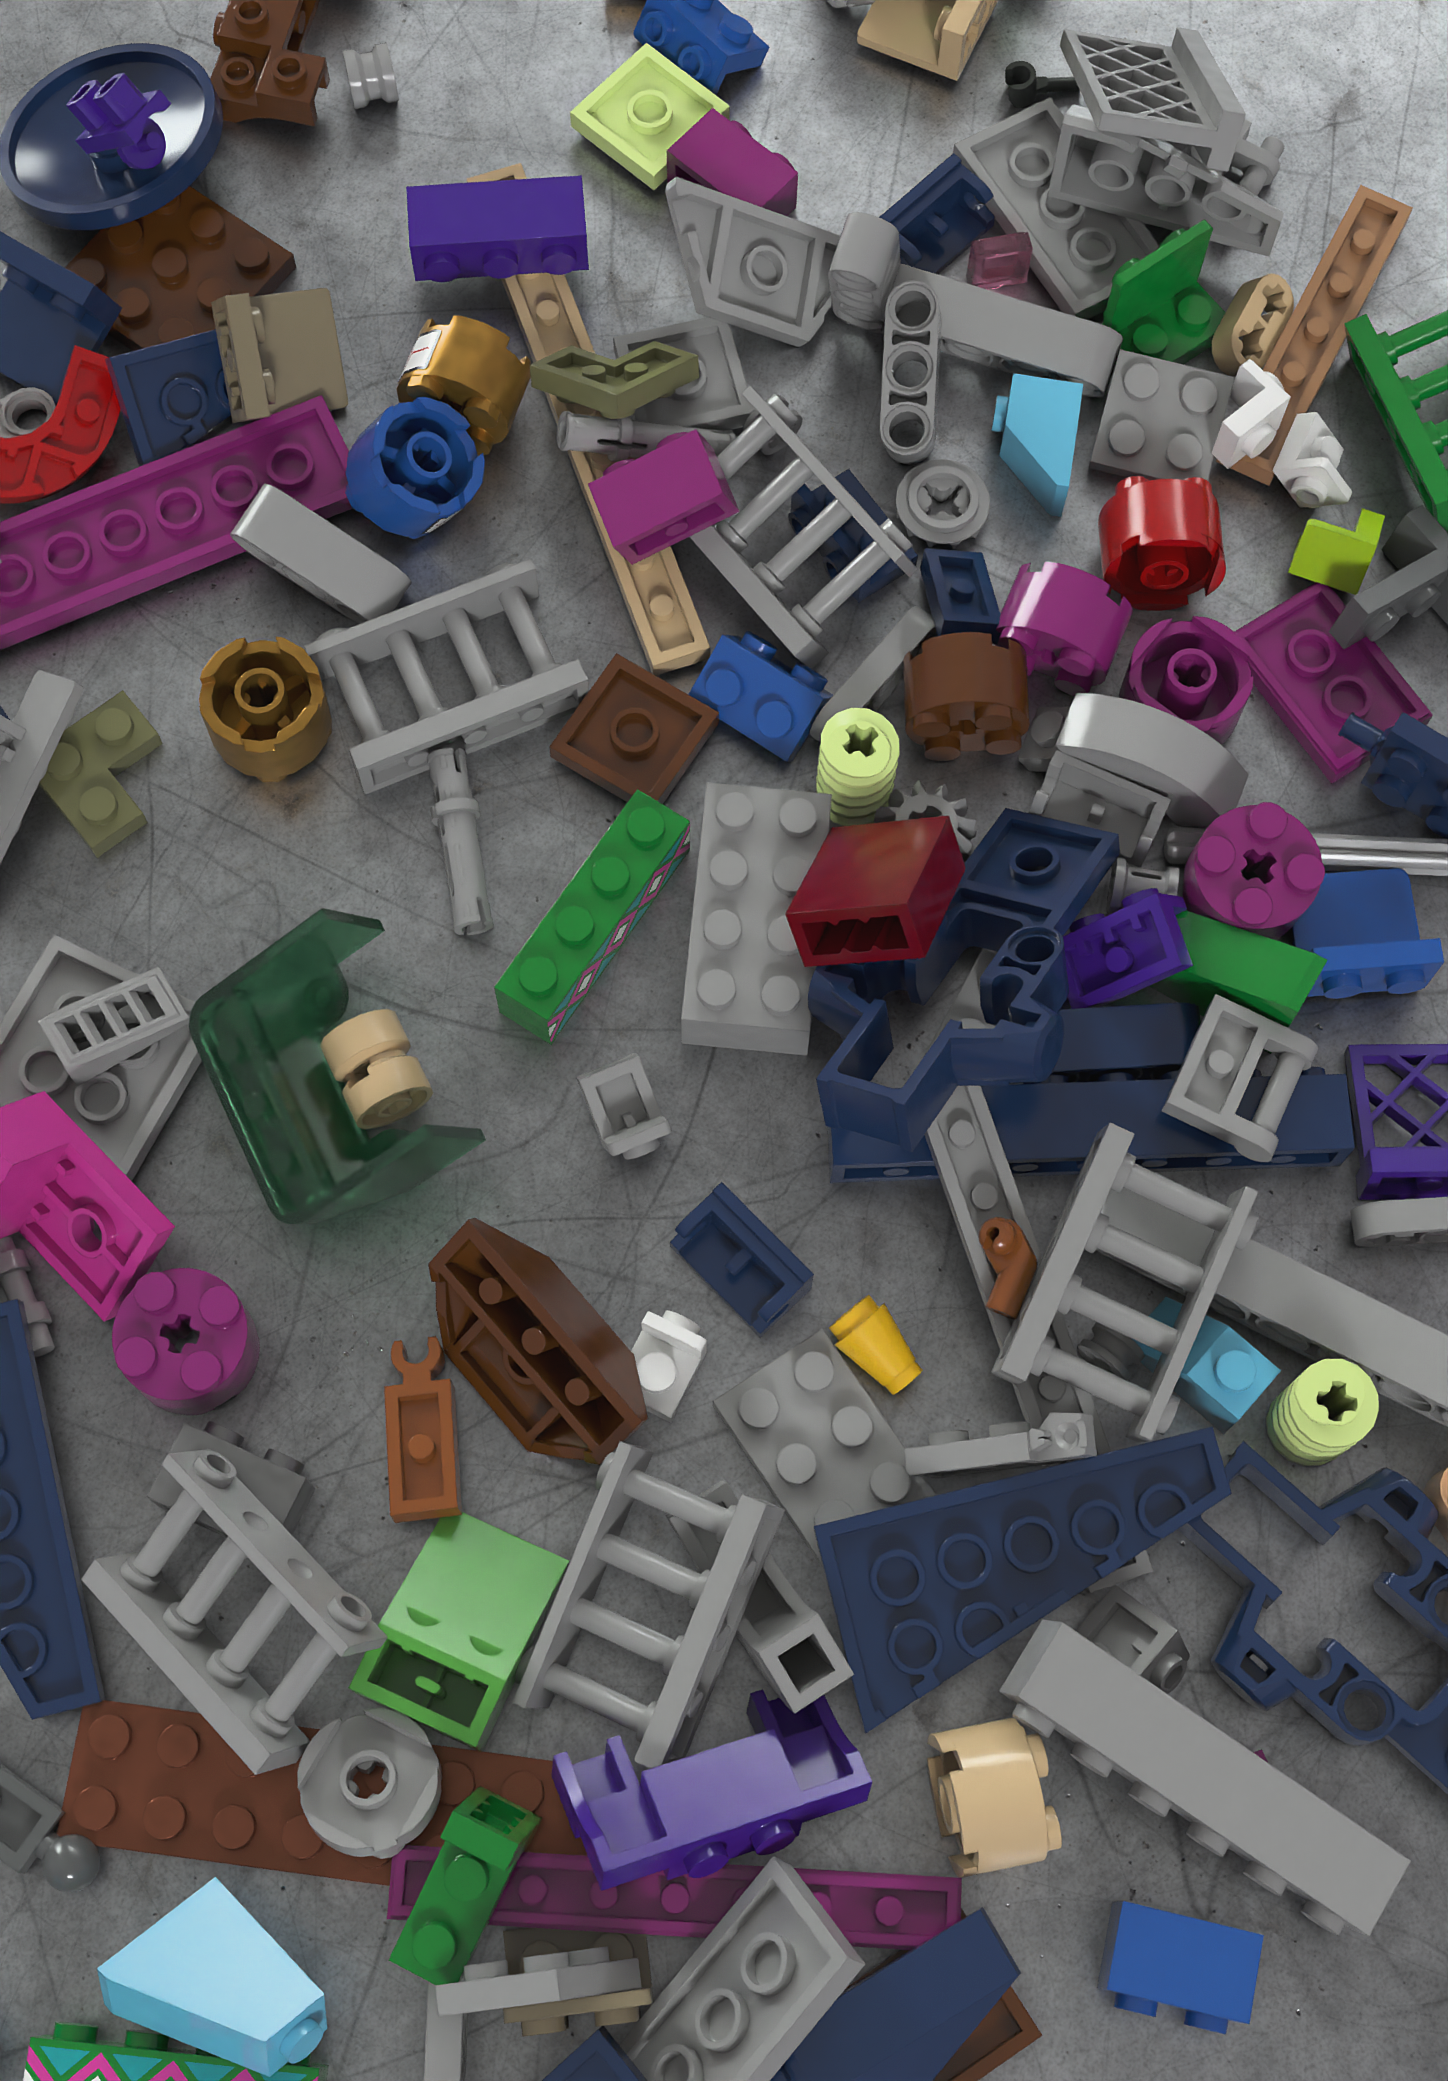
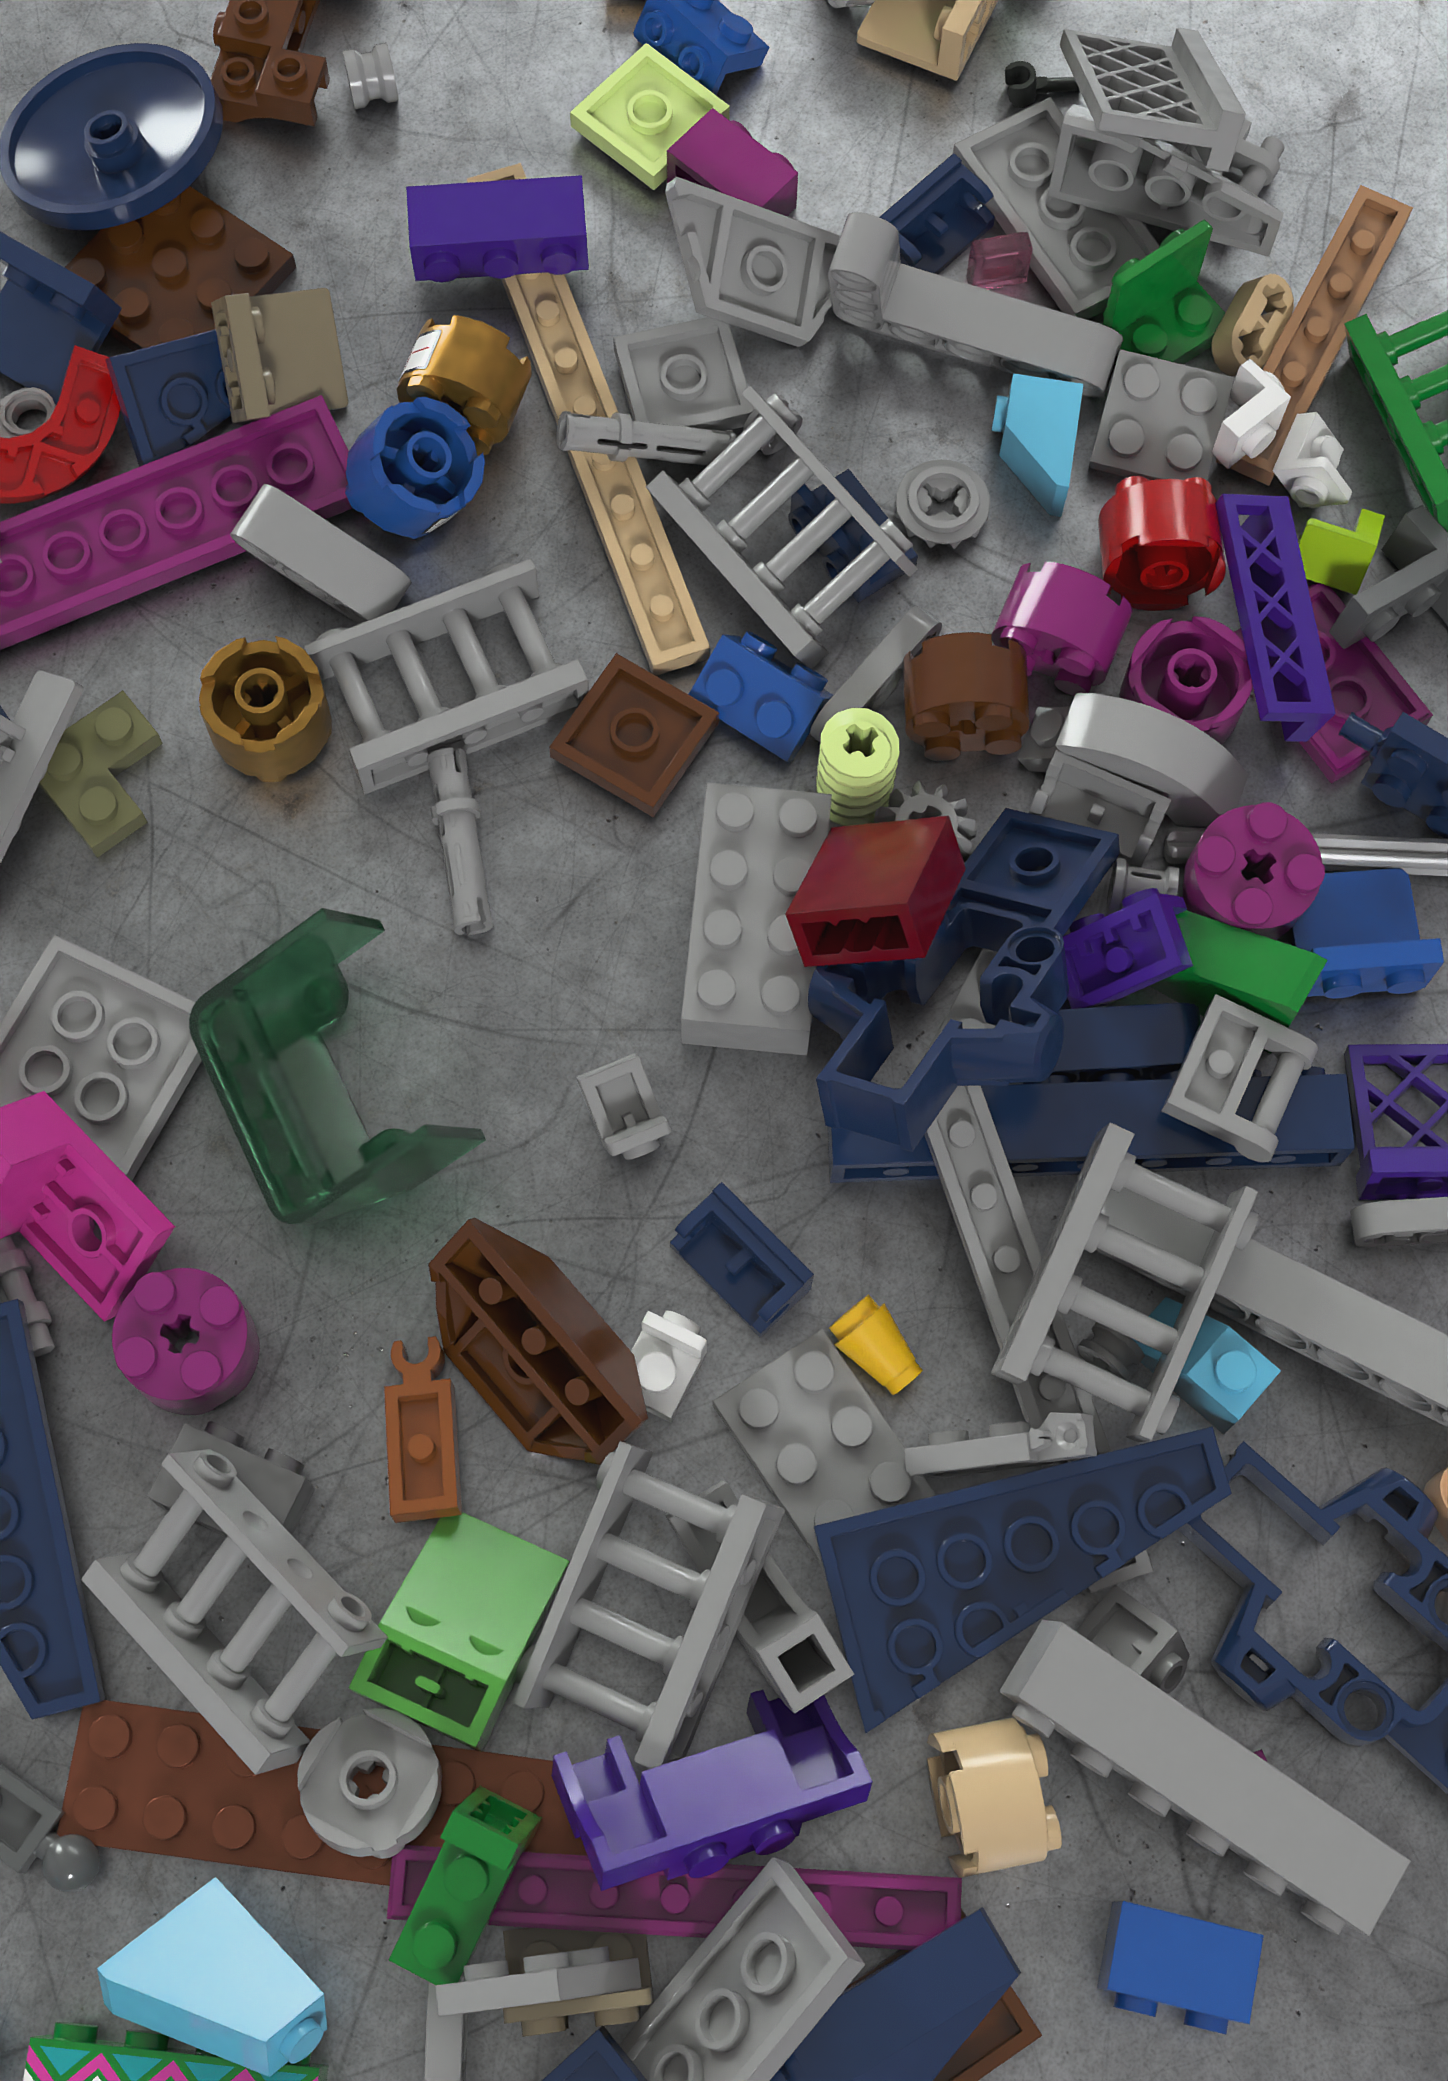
(105, 1054): light grey slope -> none
(119, 119): dark purple hips -> none
(373, 1062): tan wheel -> none
(593, 917): green brick -> none
(618, 384): olive plate -> none
(663, 496): magenta brick -> none
(903, 345): light grey beam -> none
(960, 592): dark blue plate -> none
(1012, 1261): dark orange arm -> none
(1275, 613): none -> dark purple fence
(1322, 1412): yellowish green piece -> none

